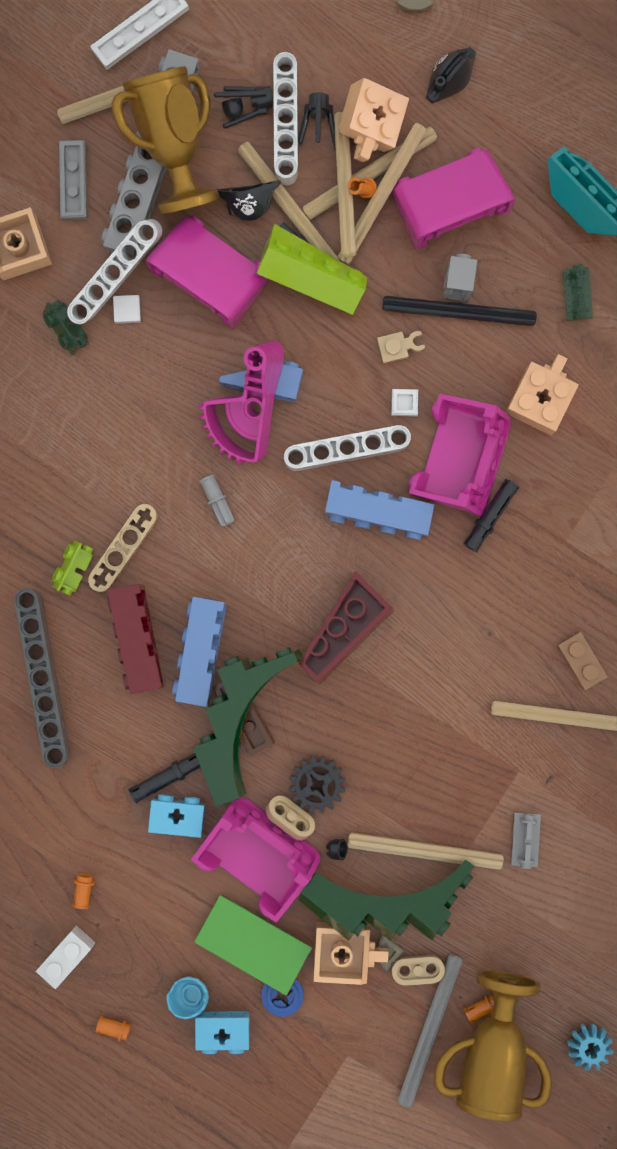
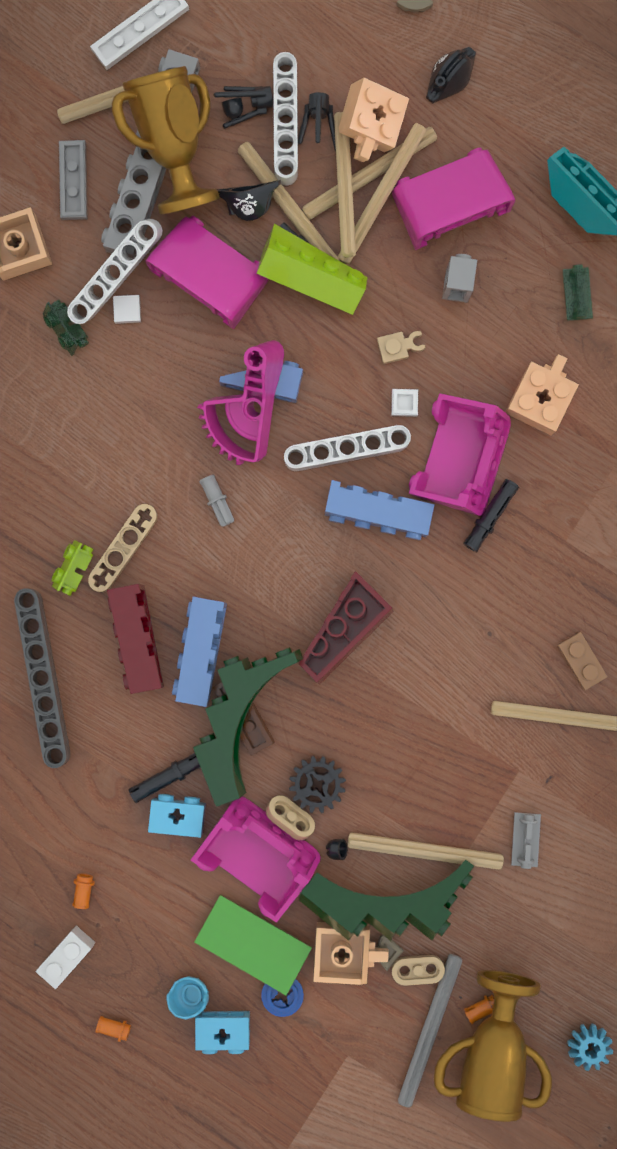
(364, 187): orange pin -> none
(459, 310): black axle -> none

